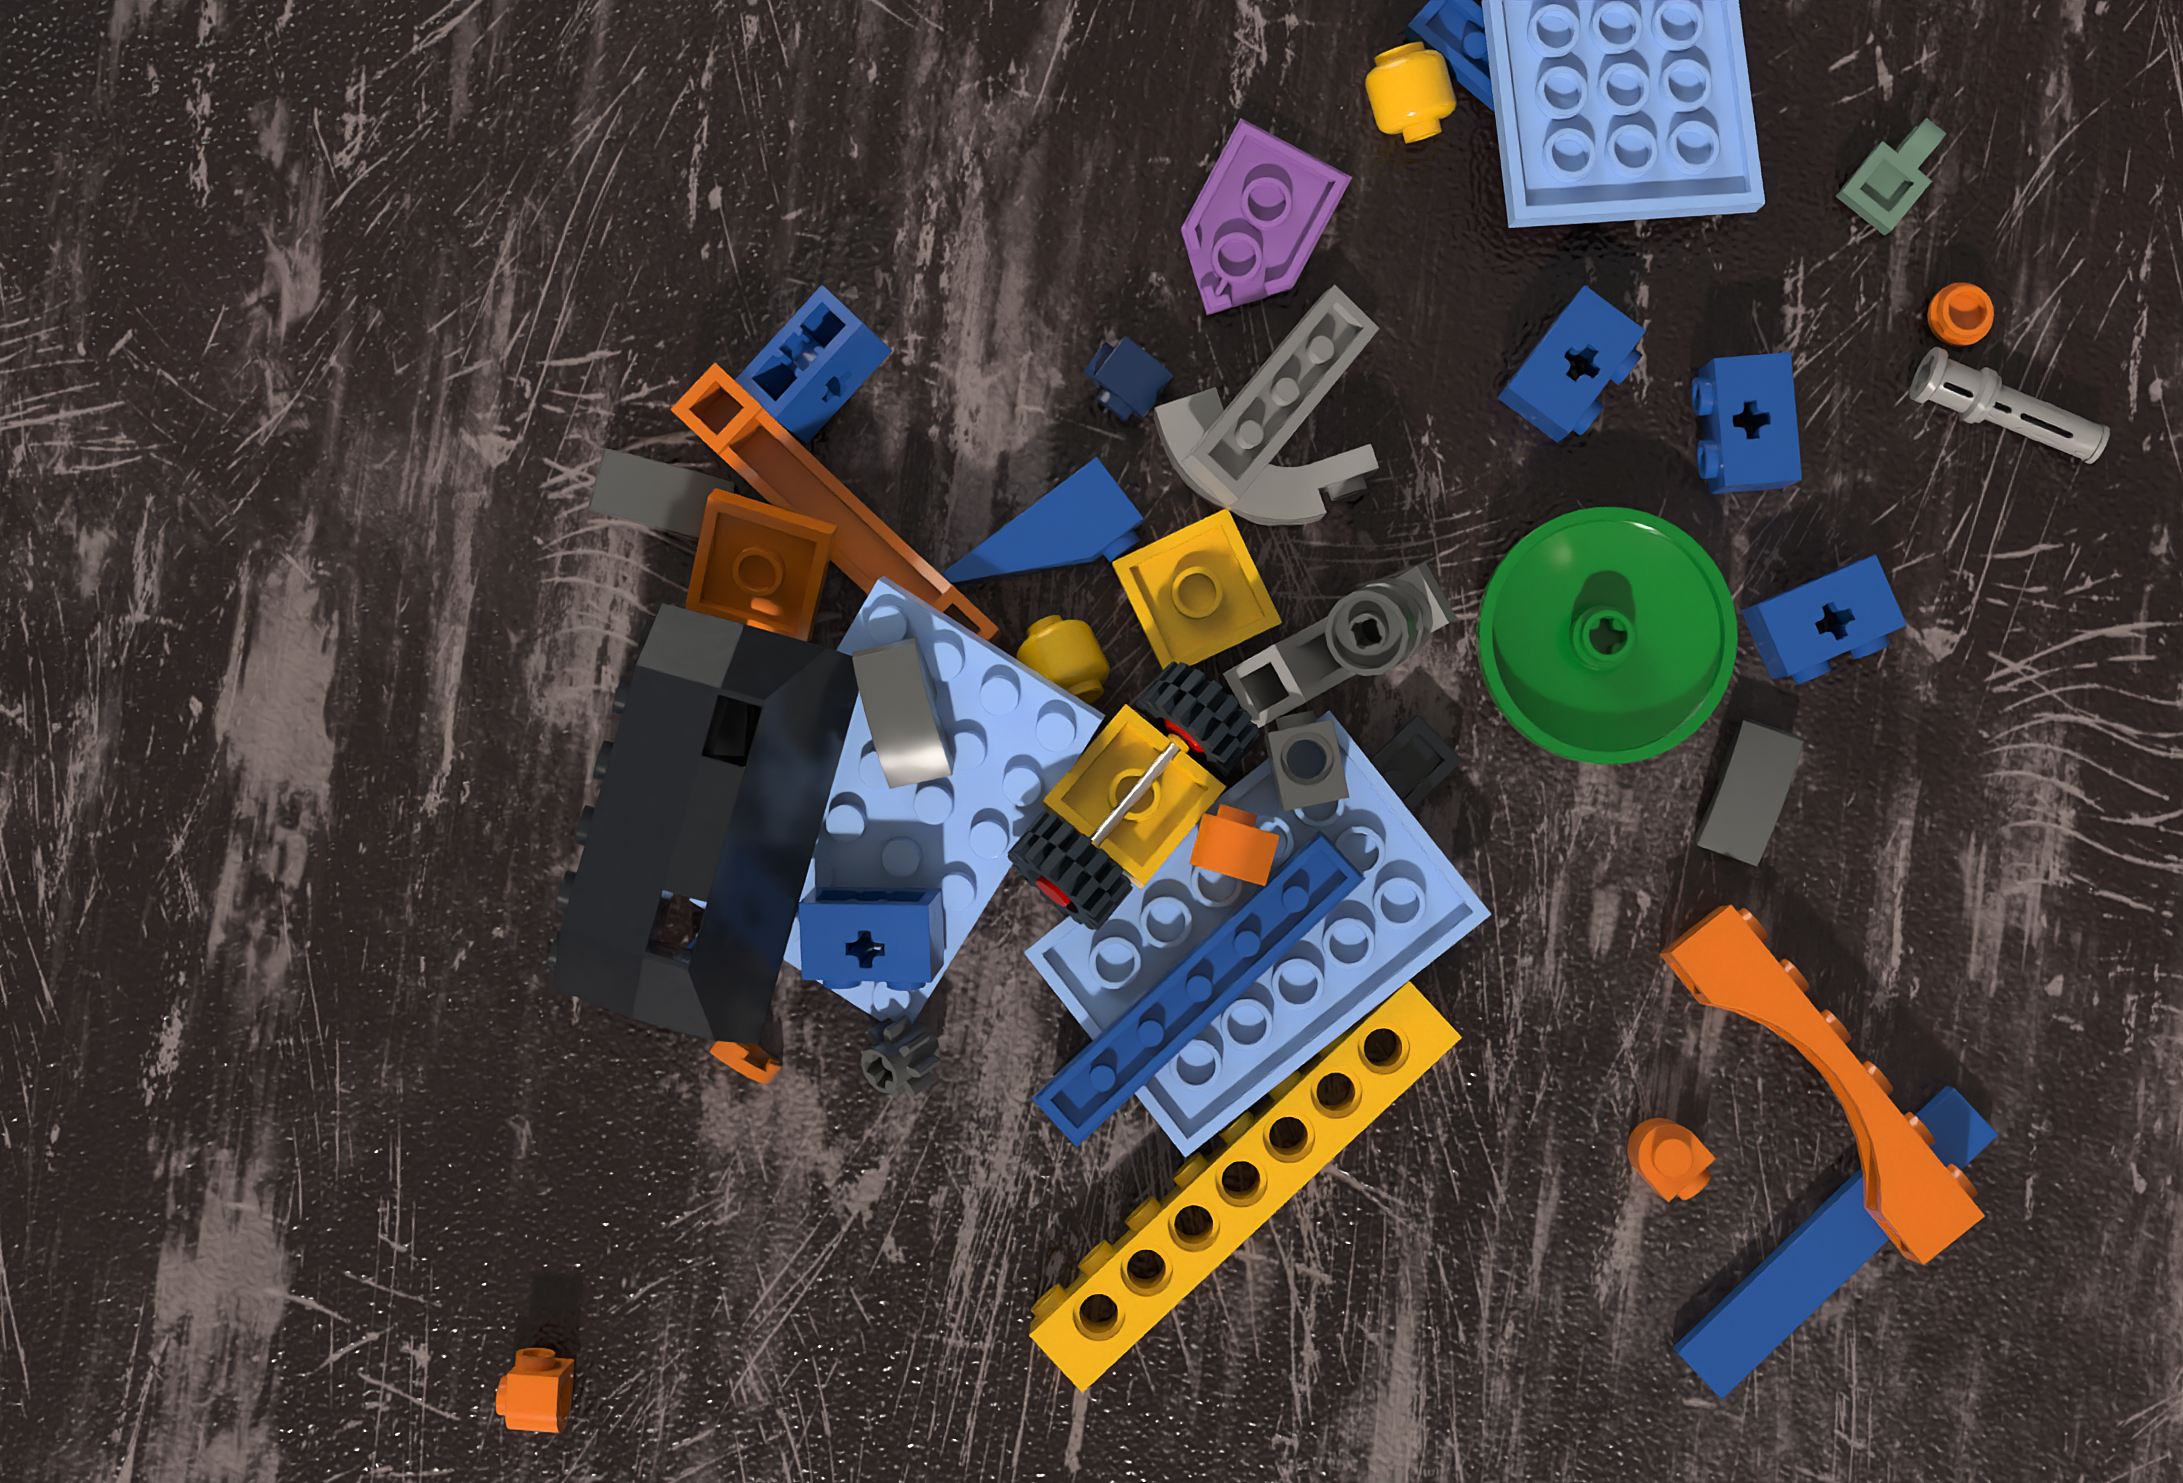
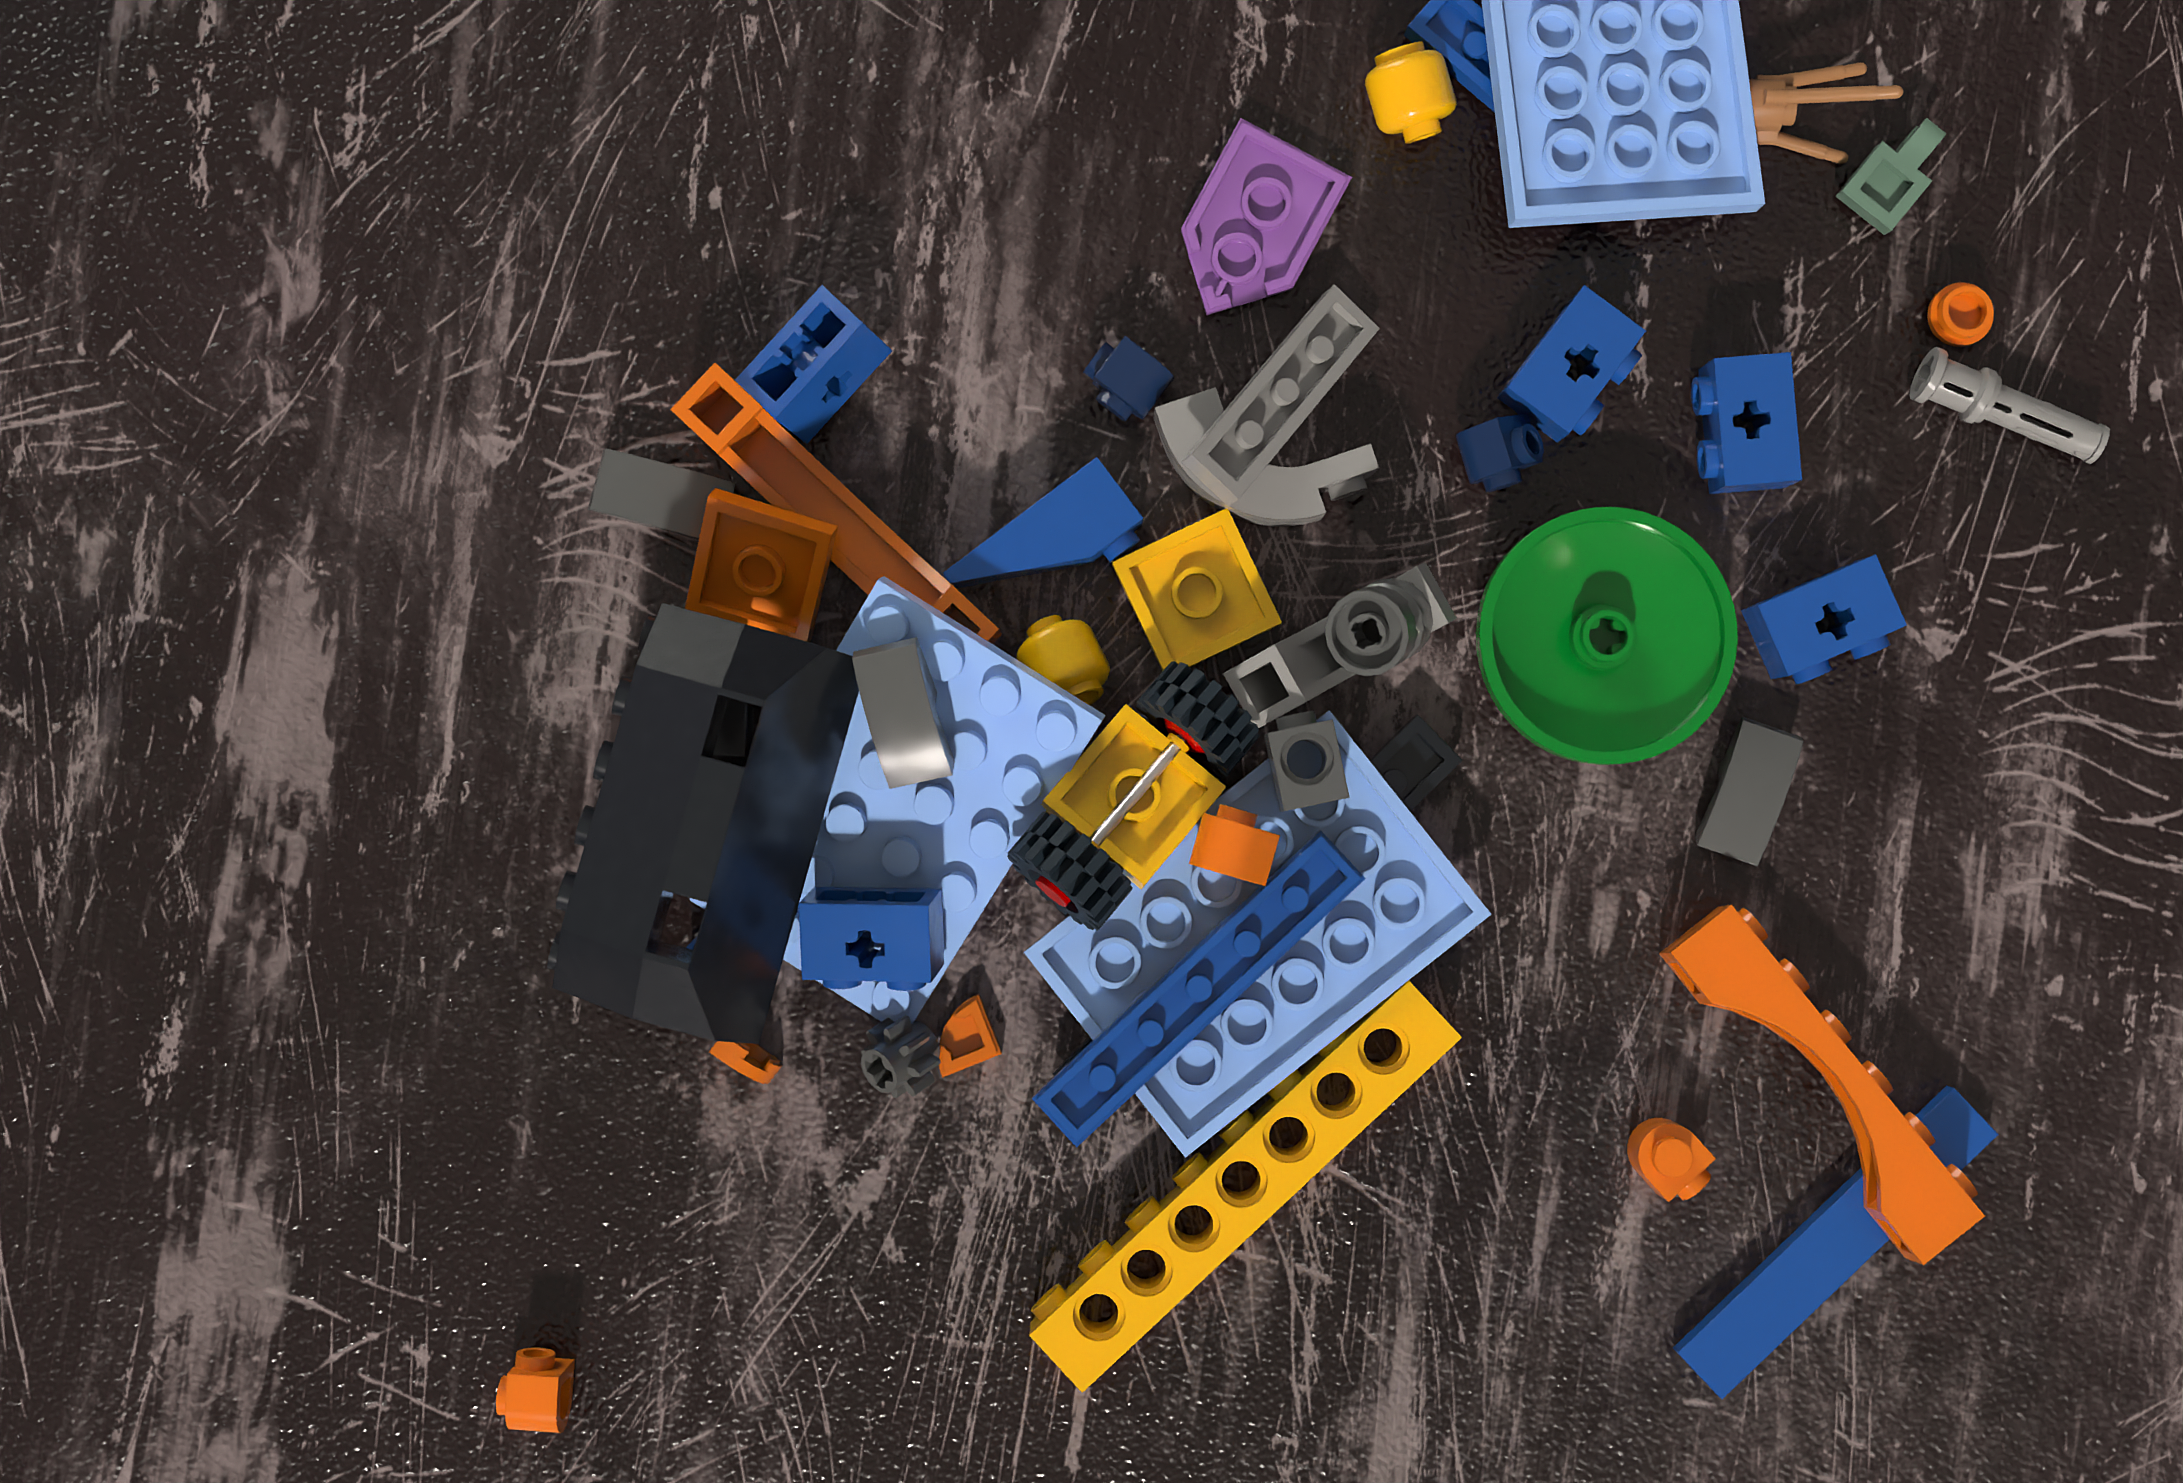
(967, 1037): none -> orange tile
(1499, 450): none -> dark blue plate
(1777, 99): none -> medium nougat plant

